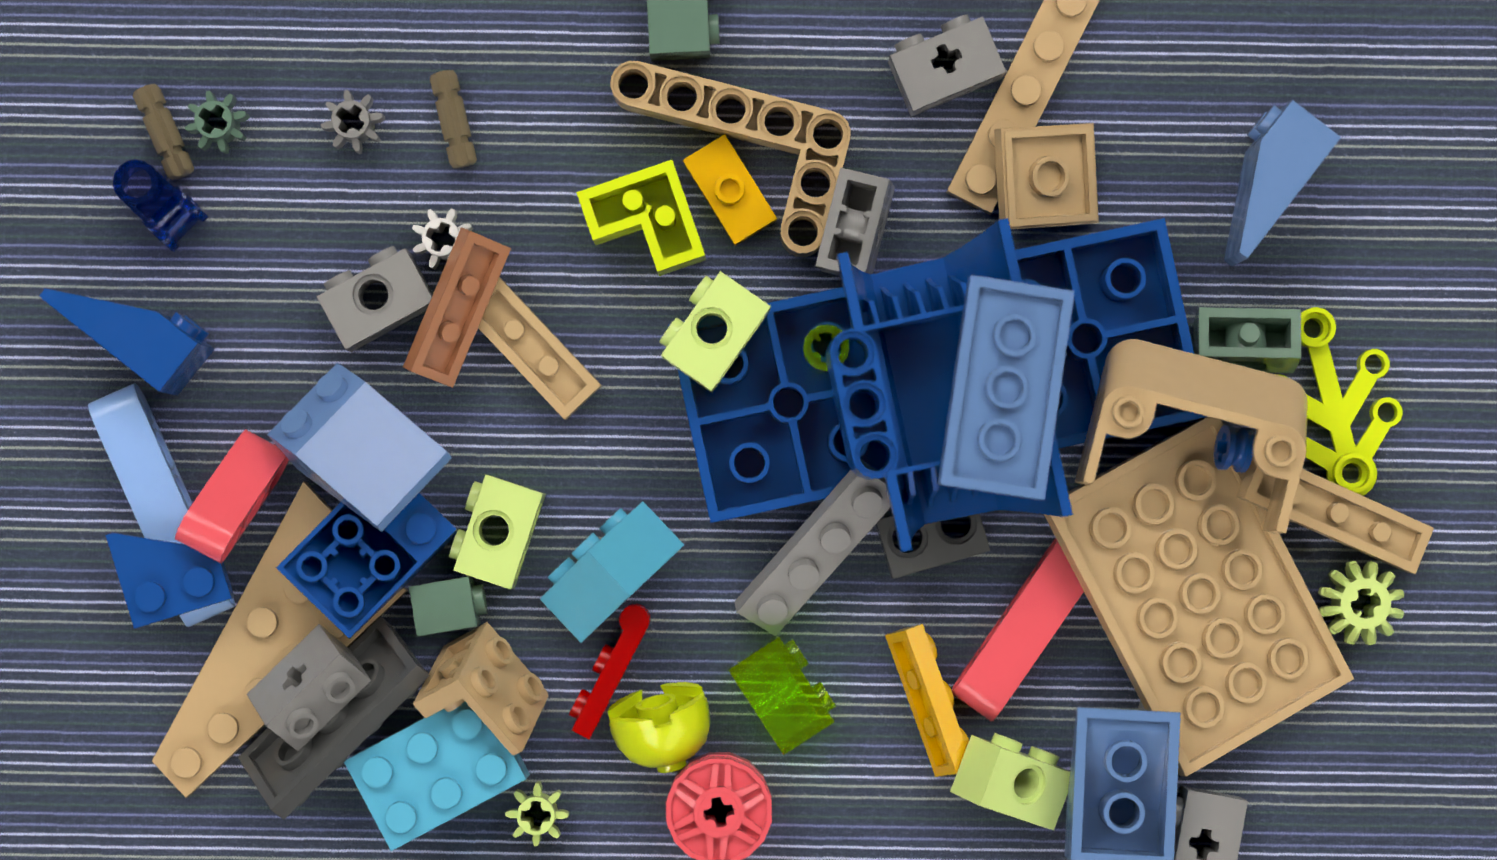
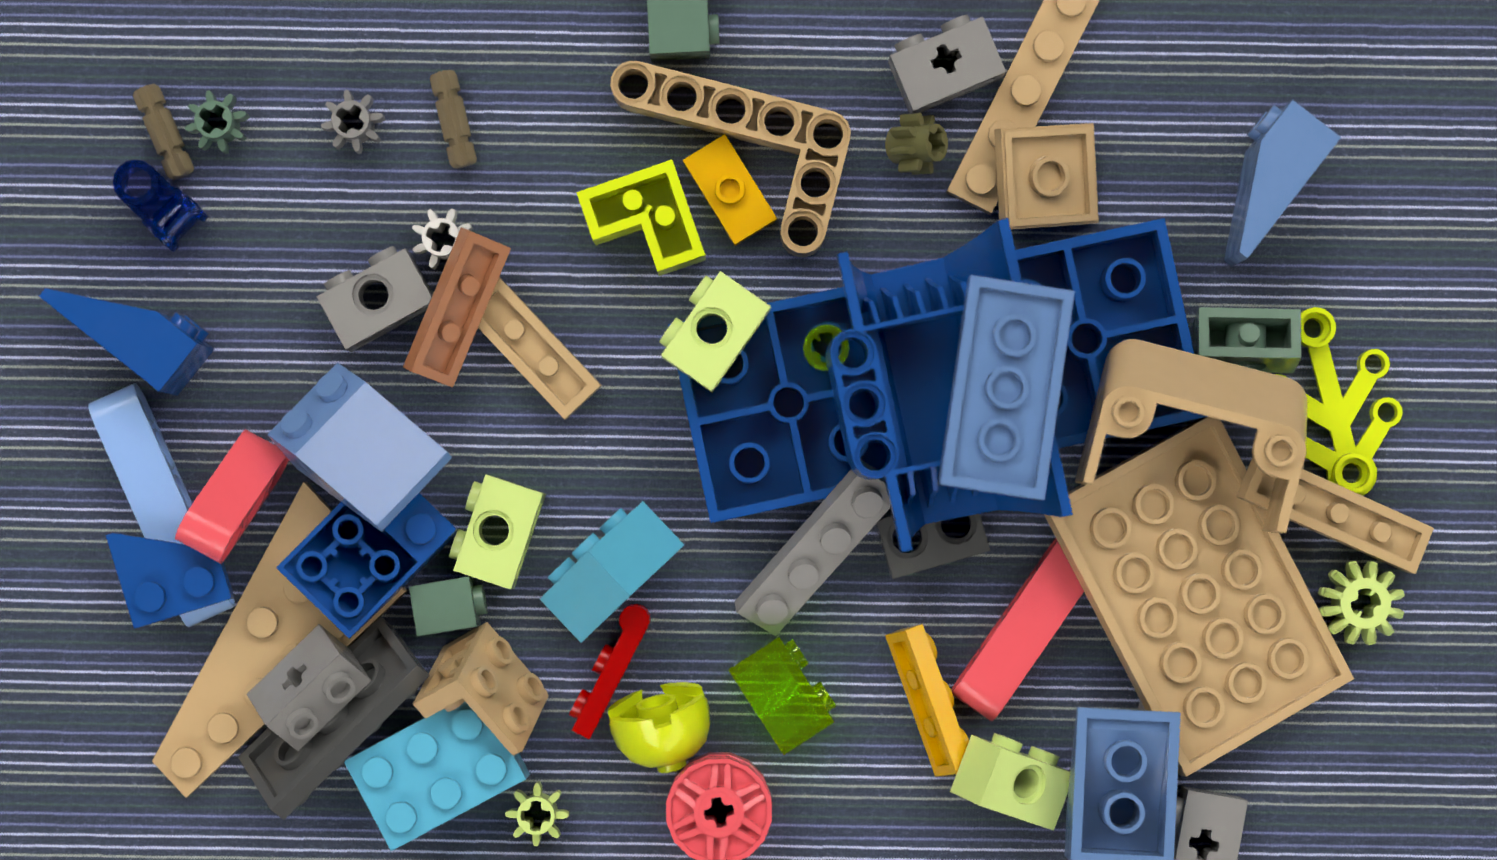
(855, 221): light grey brick -> none
(916, 143): none -> olive gear
(1233, 448): blue bush -> none

